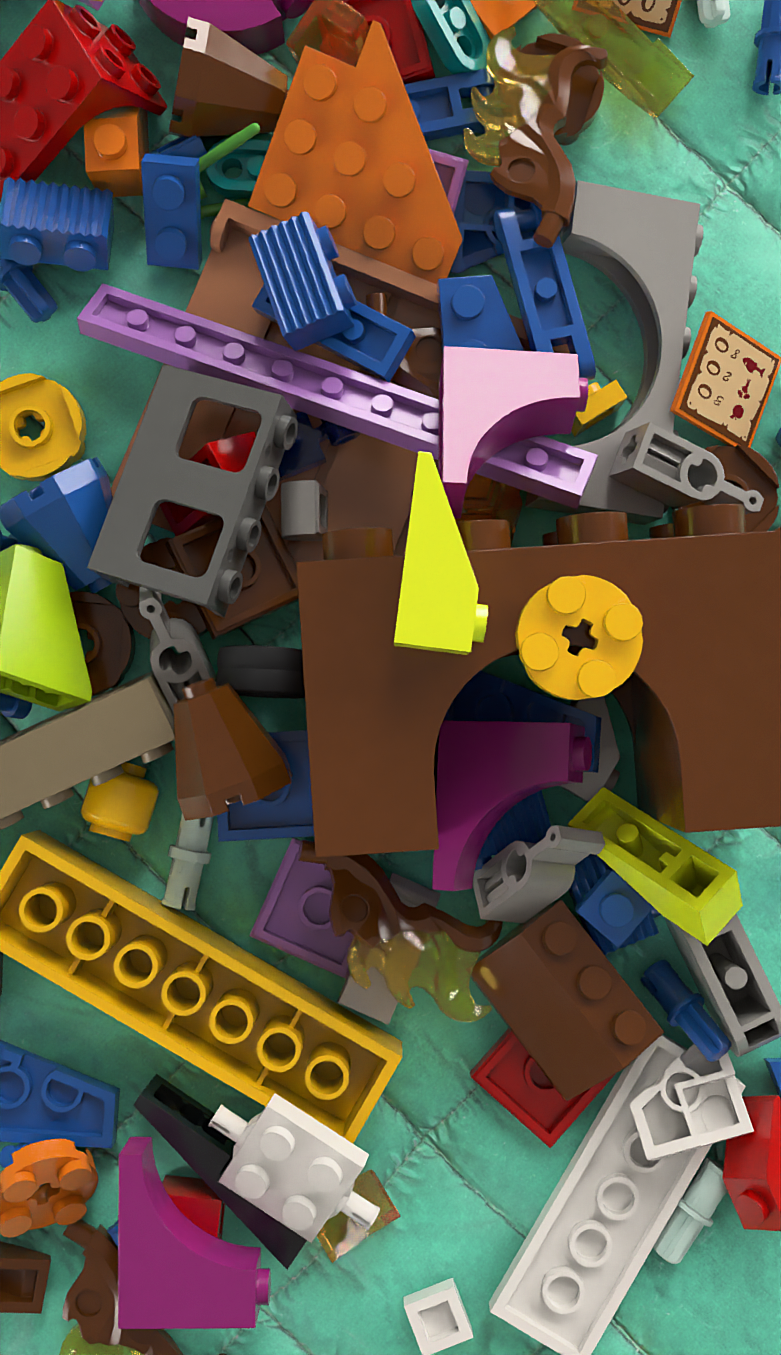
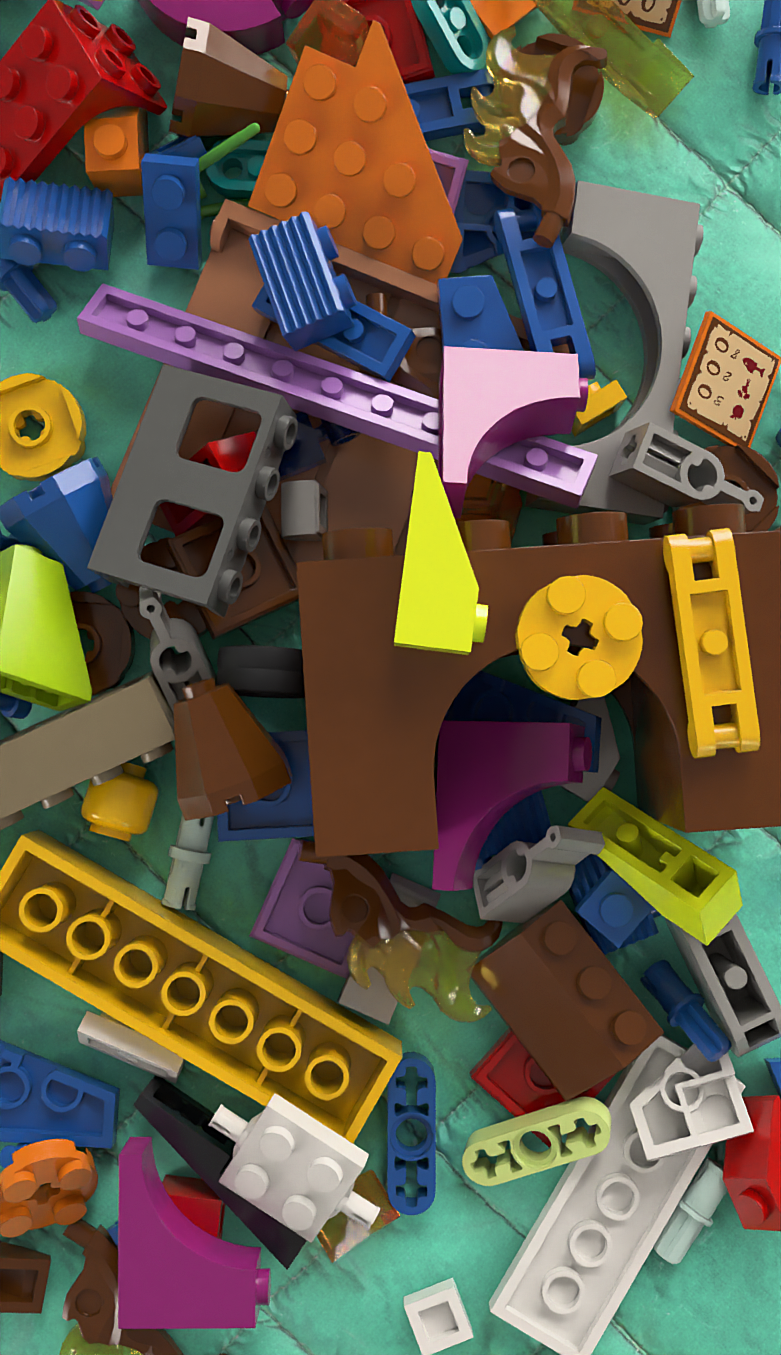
(129, 1046): none -> white plate
(427, 1148): none -> blue beam
(520, 1160): none -> yellowish green beam
(712, 643): none -> yellow plate

